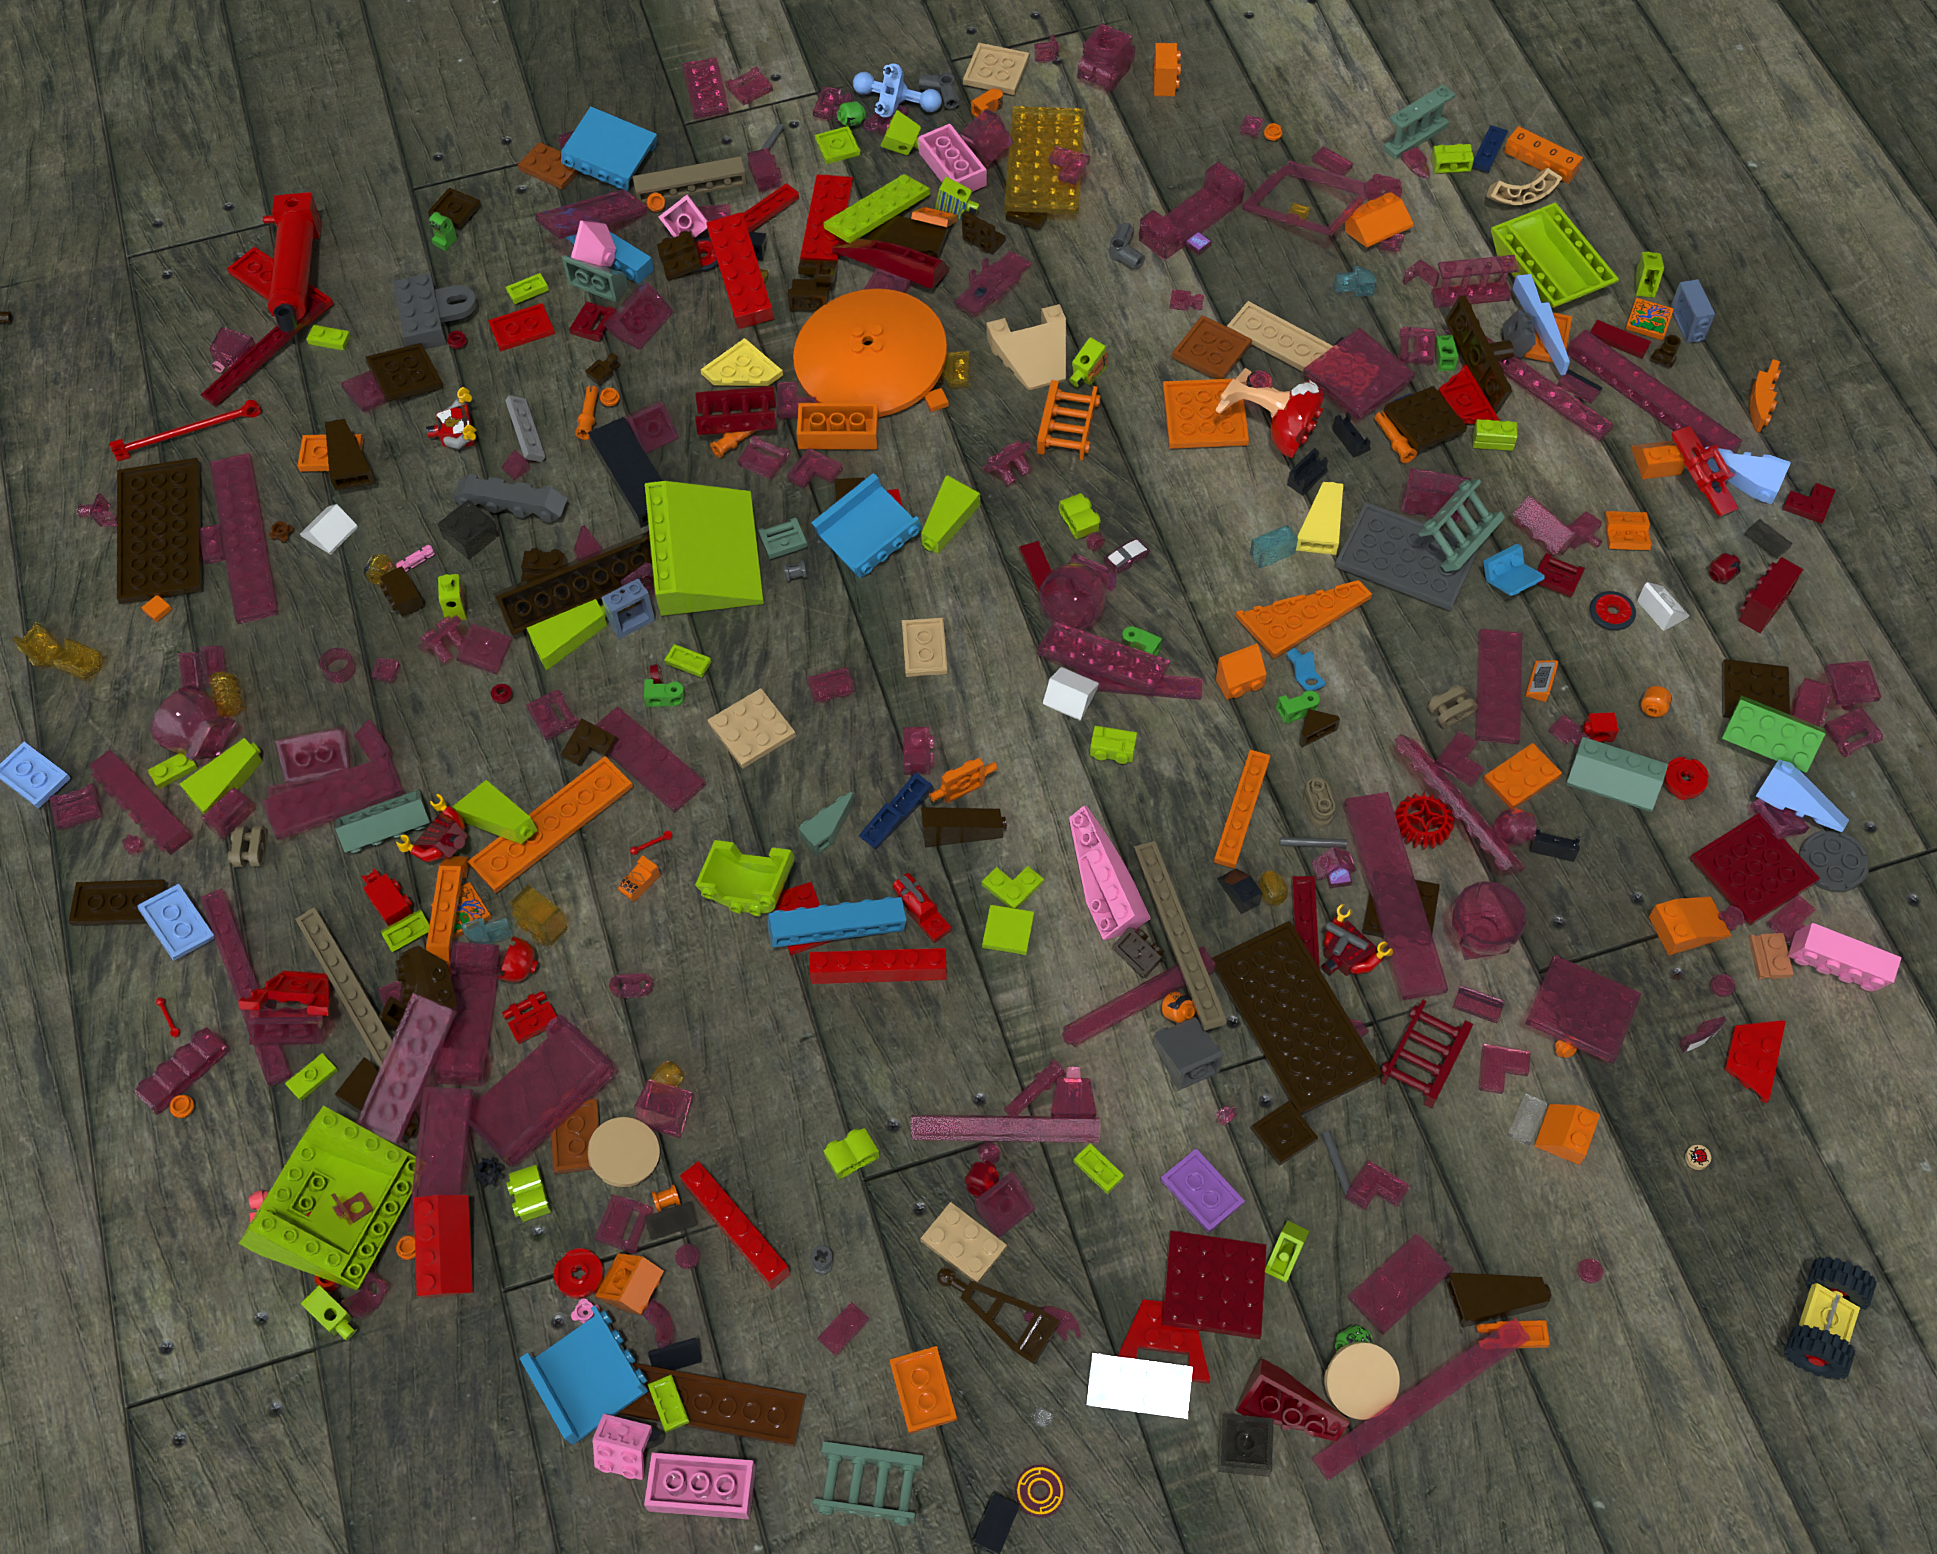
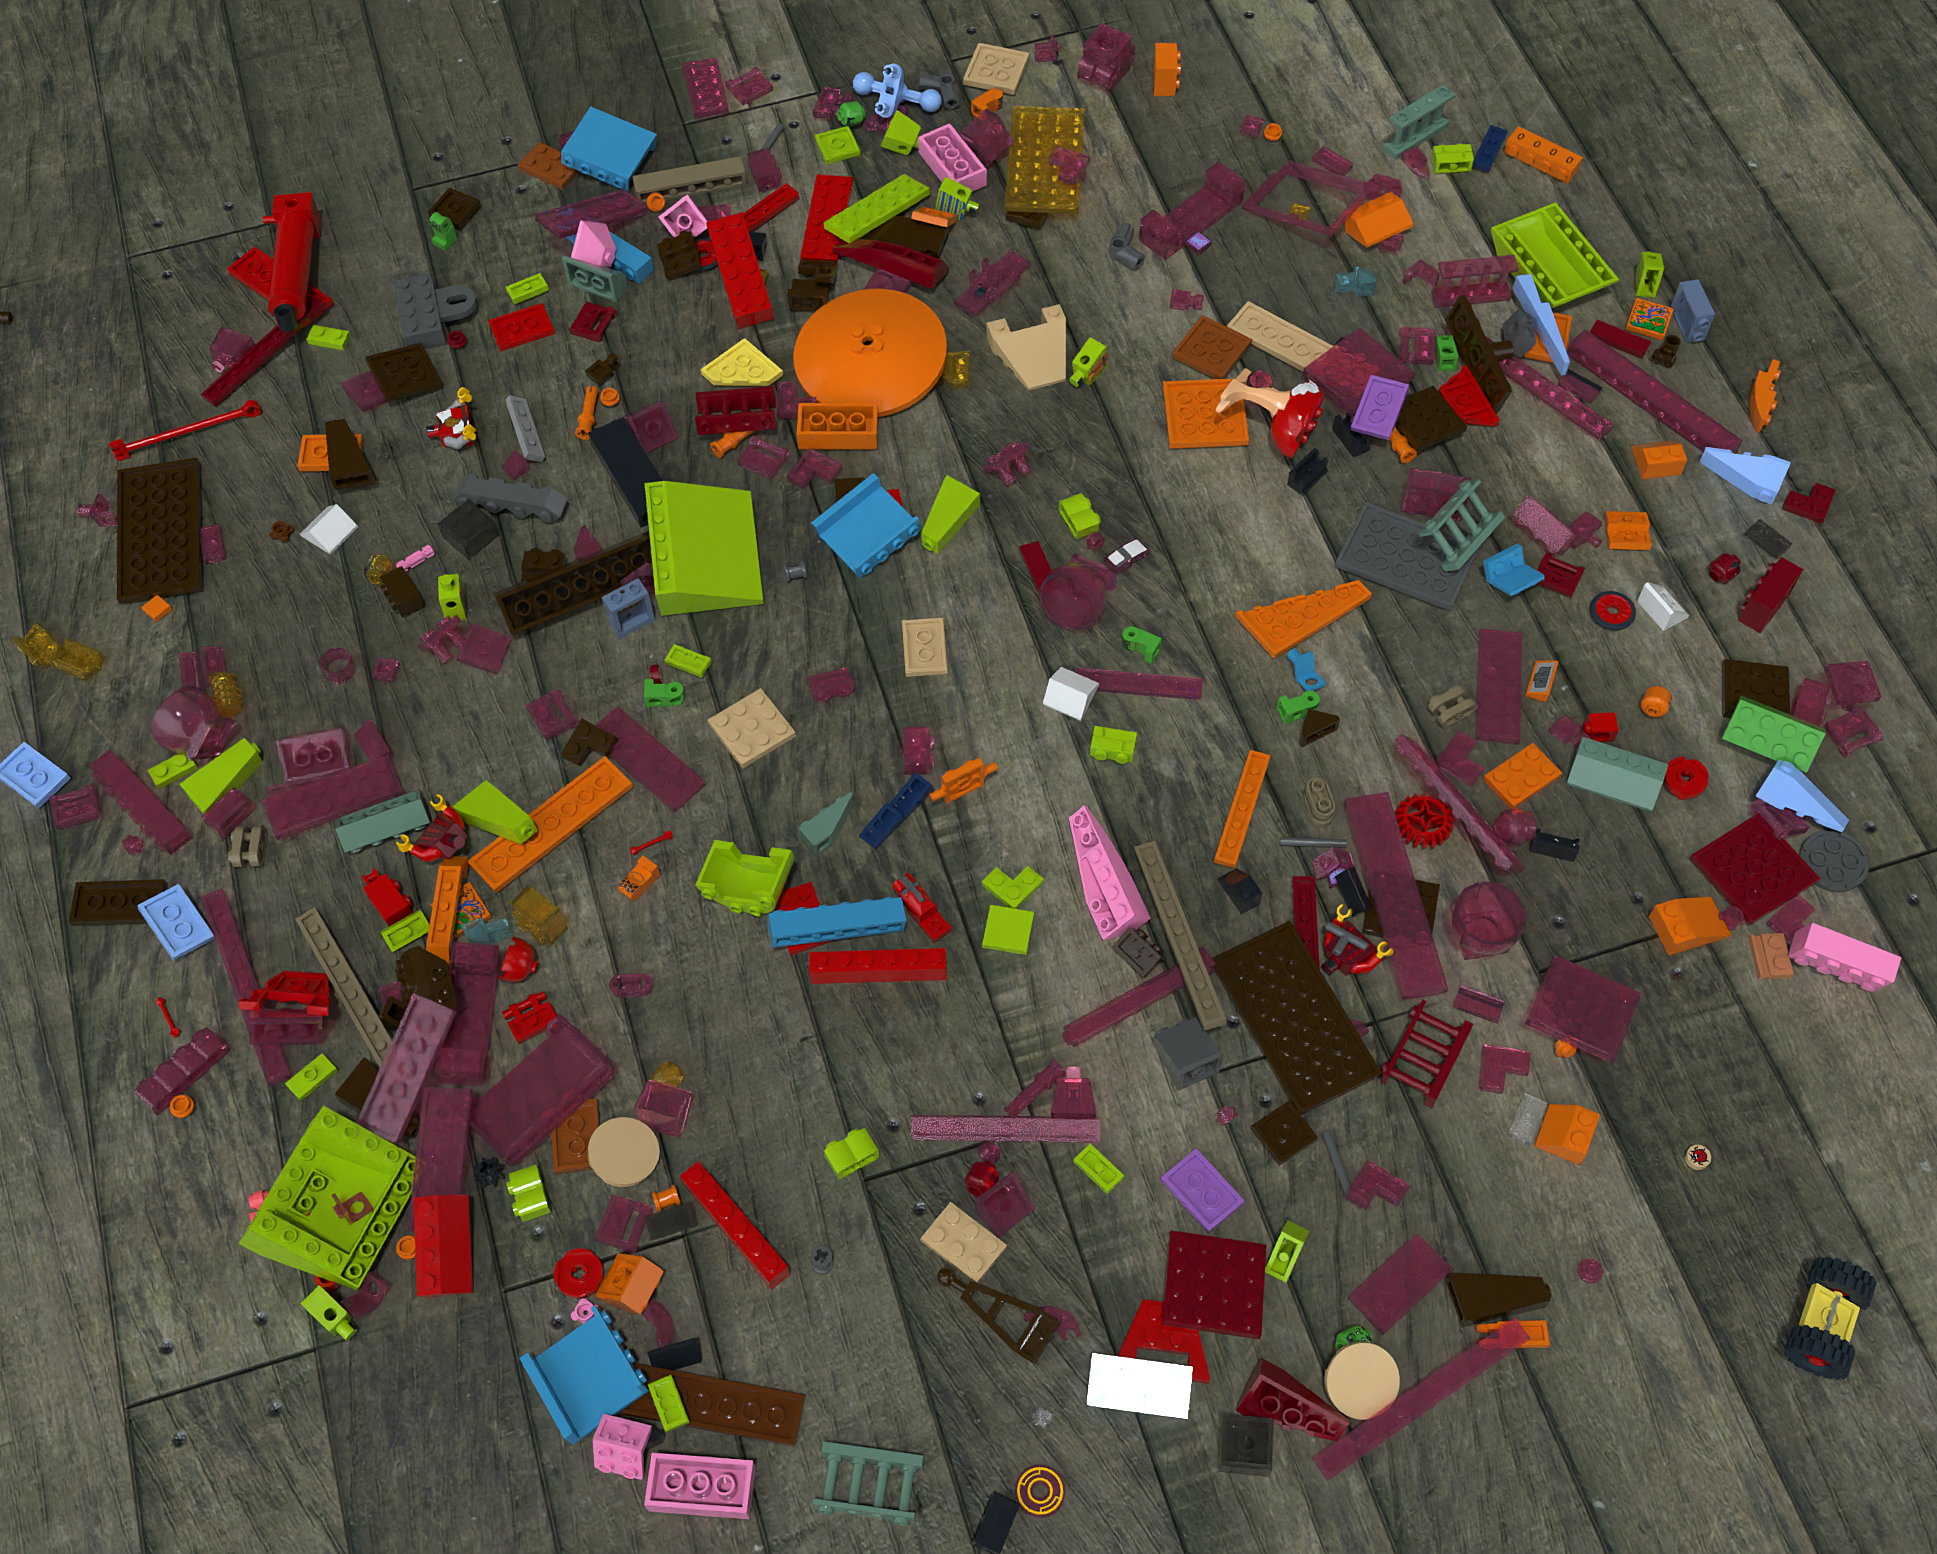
(243, 538): clear pink plate -> none
(505, 696): dark red plate -> none
(566, 632): lime slope -> none
(639, 316): clear pink slope -> none
(687, 1256): clear pink plate -> none
(783, 542): sand green plate -> none
(843, 1329): clear pink plate -> none
(923, 1390): orange plate -> none
(936, 400): orange tile -> none
(960, 825): dark brown slope -> none
(981, 233): dark brown bracket -> none
(1051, 409): orange fence -> none
(1103, 657): clear pink plate -> none
(1178, 1007): orange head -> none
(1241, 672): orange slope -> none
(1273, 546): clear light blue brick -> none
(1273, 888): clear yellow animal -> none
(1322, 523): light yellow slope -> none
(1353, 891): none -> black slope
(1380, 407): none -> medium lavender plate
(1494, 435): lime brick -> none
(1519, 195): tan brick -> none
(1705, 1032): clear pink slope -> none
(1710, 483): red piece -> none
(1723, 985): clear pink plate -> none
(1755, 1055): red wing -> none

